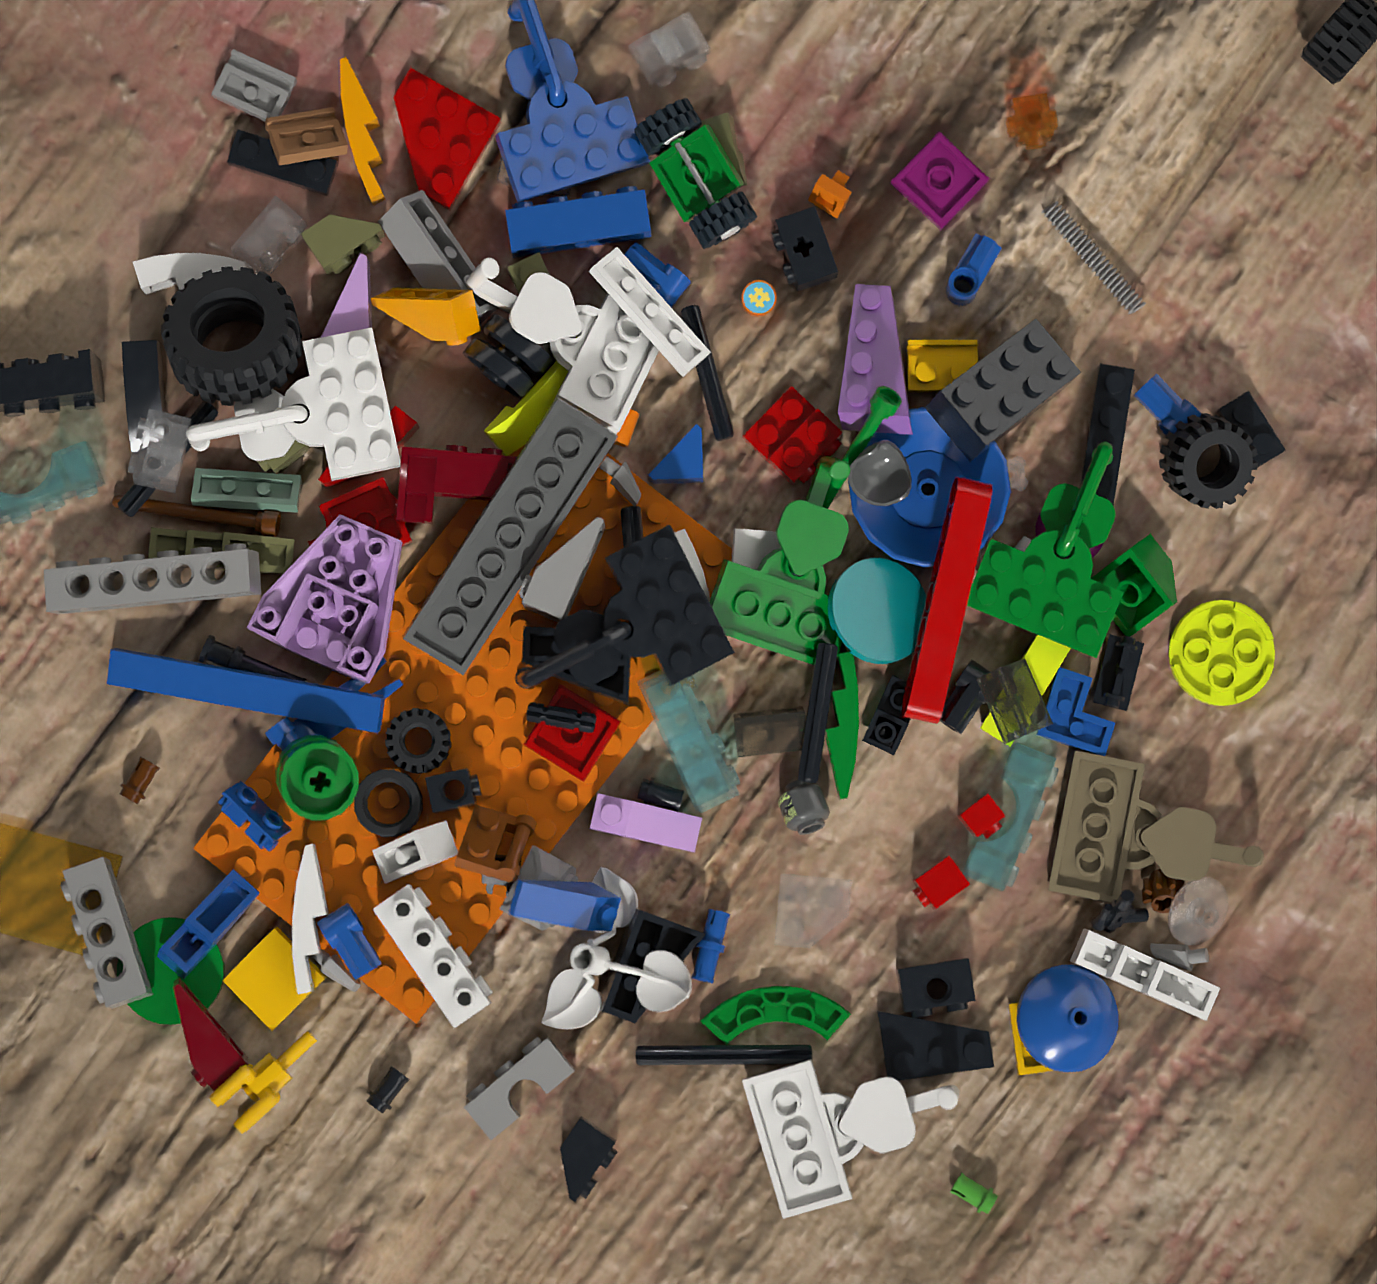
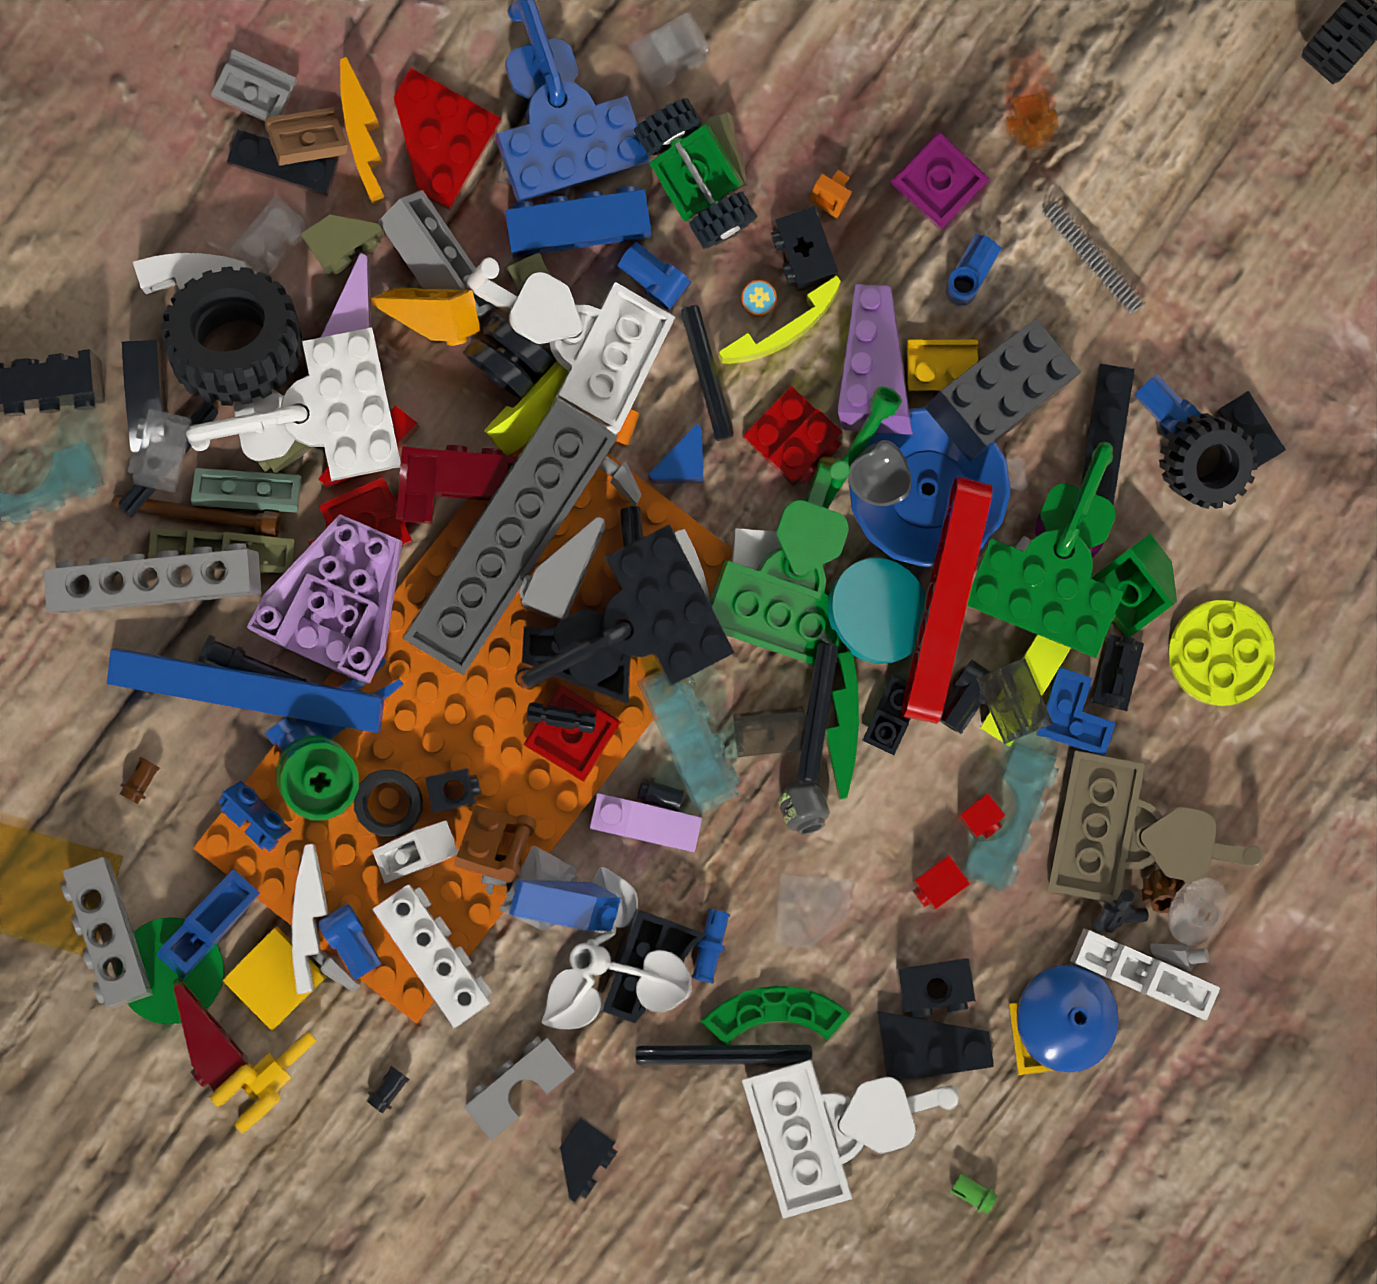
(396, 741): black tyre -> none
(649, 311): white plate -> none
(746, 349): none -> neon yellow slope

